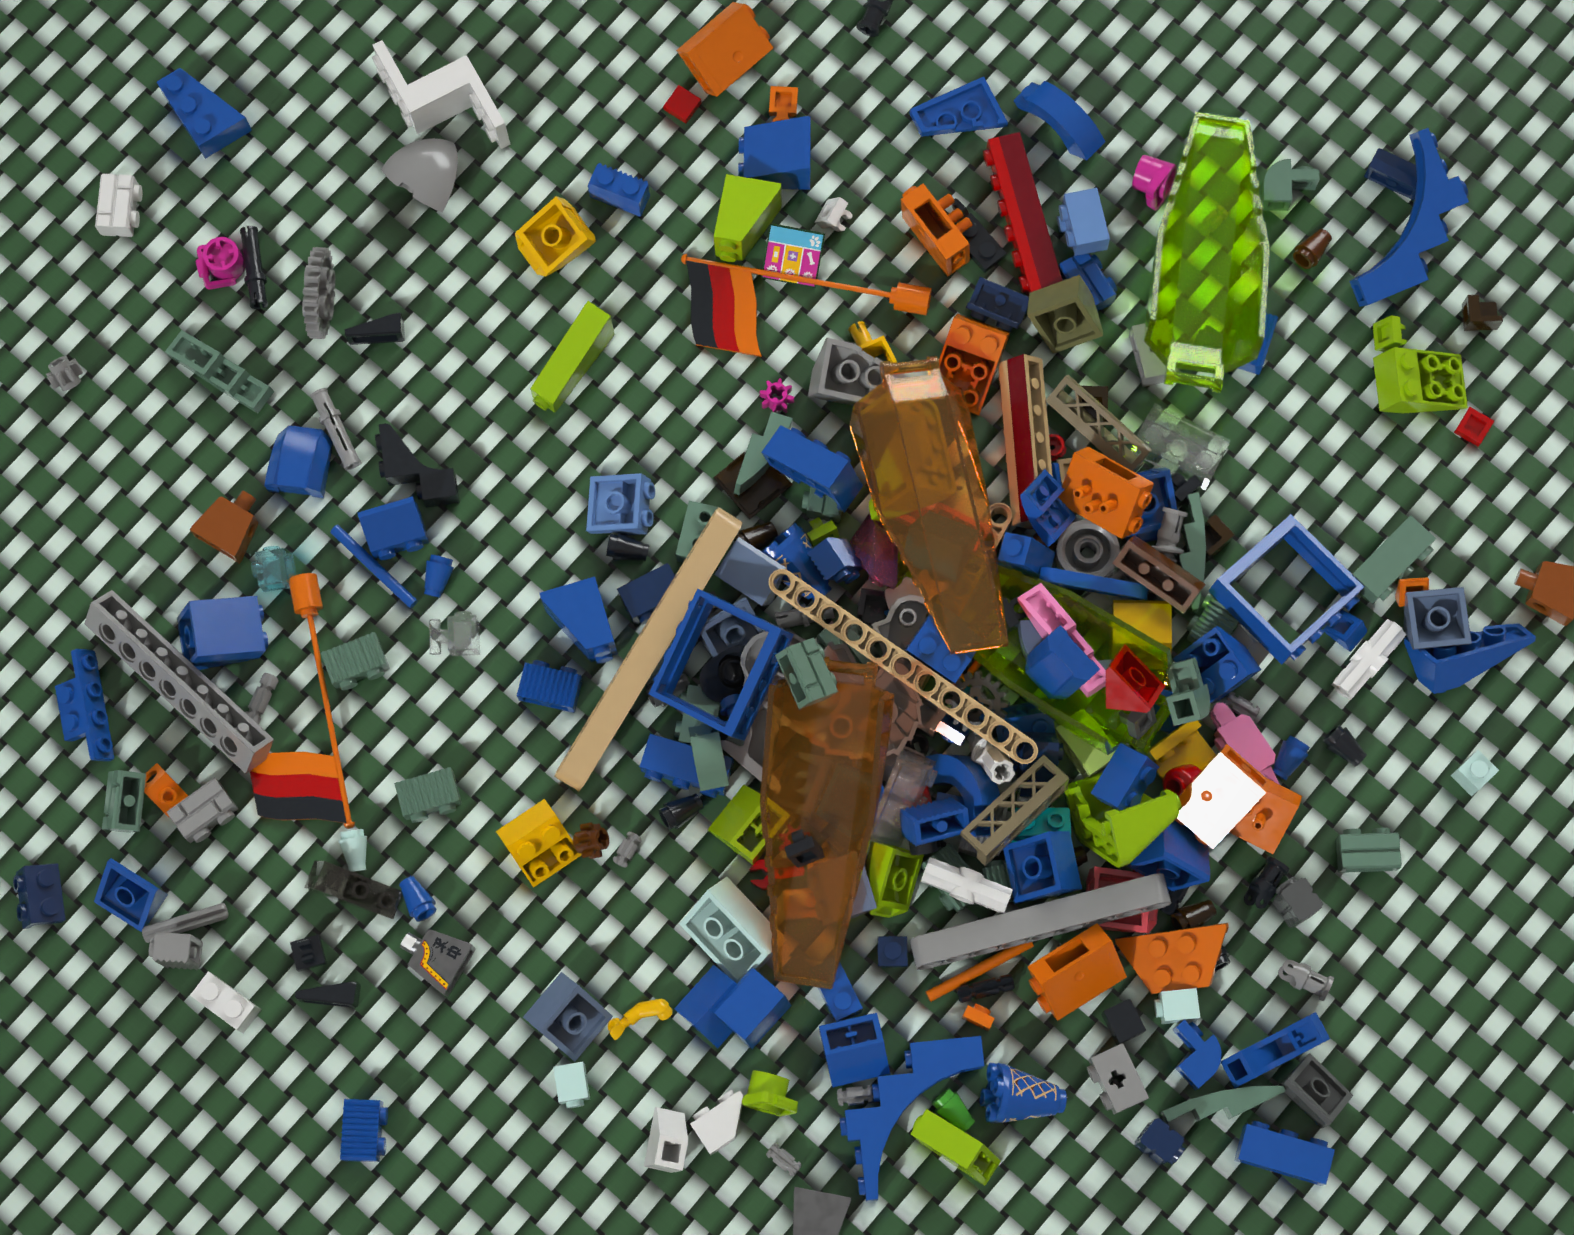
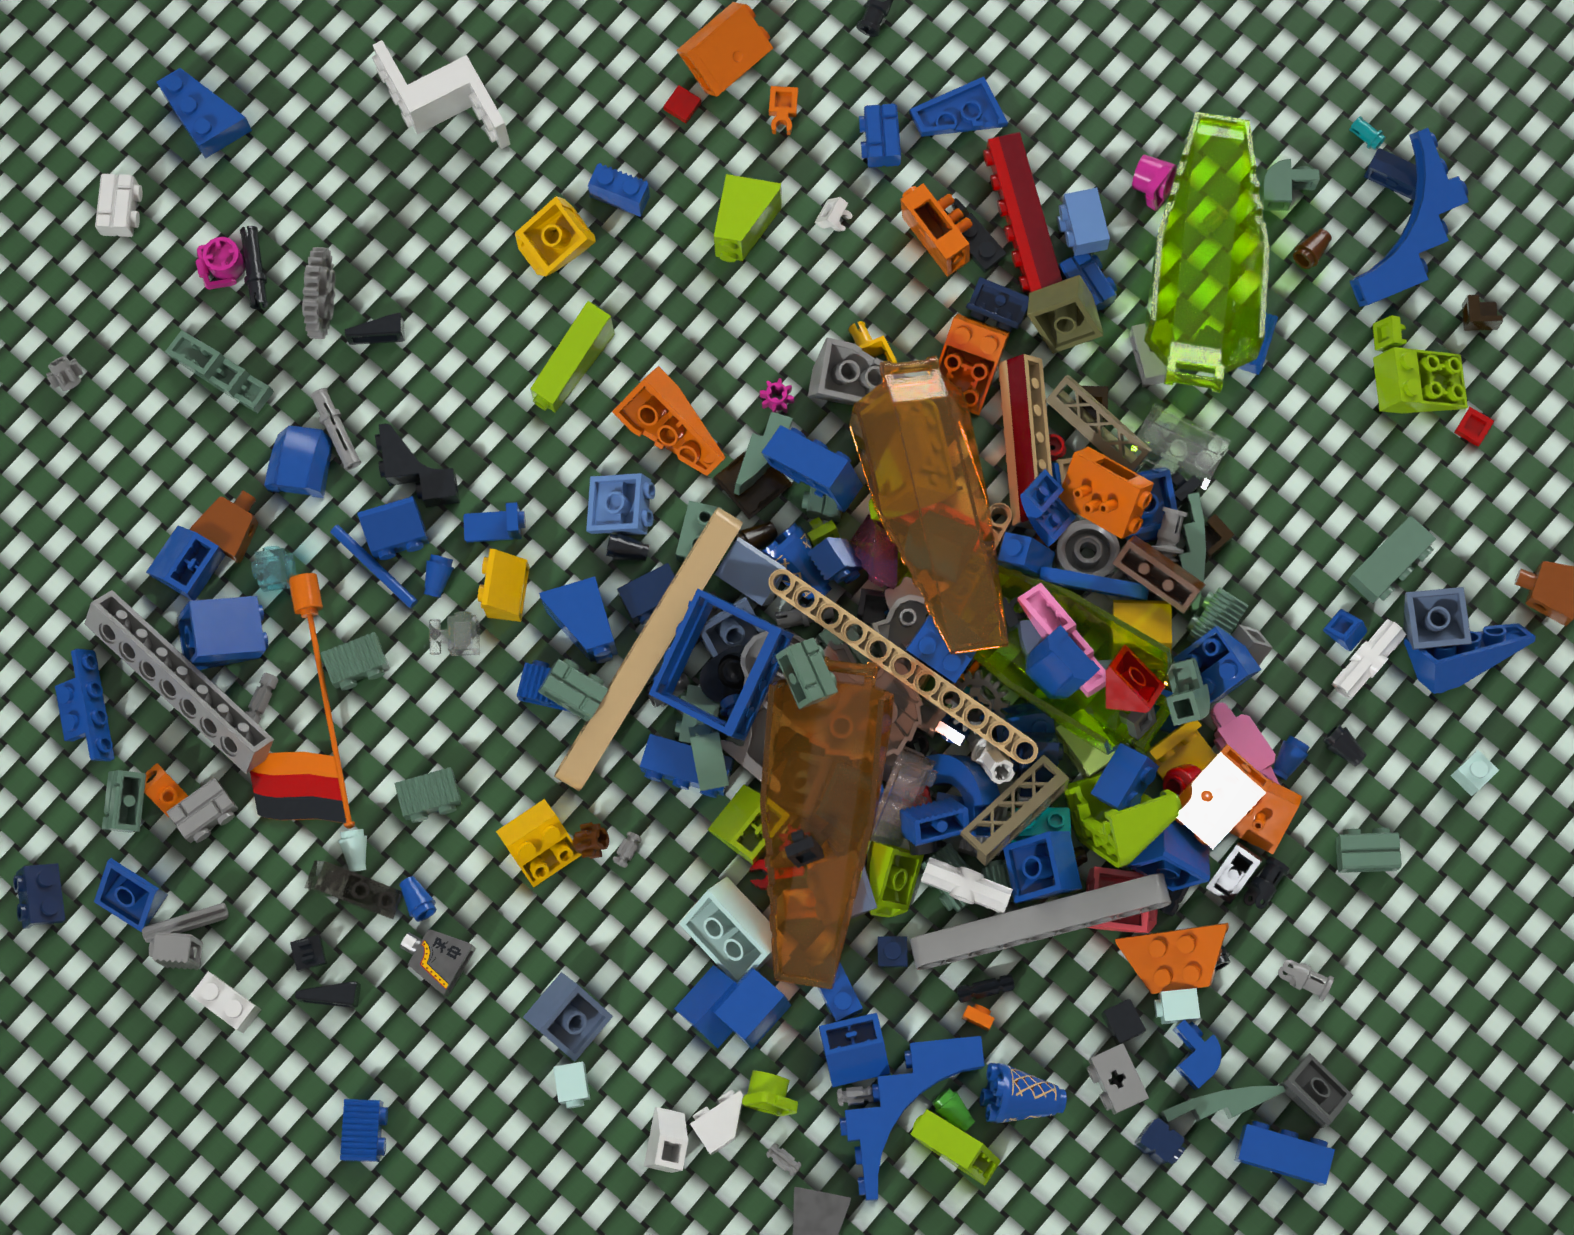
(186, 562): none -> blue slope
(425, 170): light grey brick -> none
(494, 525): none -> blue bracket
(504, 585): none -> yellow slope
(573, 689): none -> sand green brick
(641, 1010): yellow arm -> none
(666, 417): none -> orange wedge
(679, 811): black cone -> none
(727, 303): flag -> none
(778, 152): blue slope -> none
(793, 253): piece -> none
(881, 135): none -> blue brick
(976, 970): orange bar -> none
(1064, 116): blue arch -> none
(1076, 972): orange piece -> none
(1193, 915): dark brown cone -> none
(1234, 873): none -> slope
(1241, 706): light grey piece -> none
(1275, 1050): blue arch -> none
(1296, 901): dark grey brick -> none
(1317, 557): blue window -> none
(1367, 133): none -> teal pin
(1410, 585): orange slope -> none

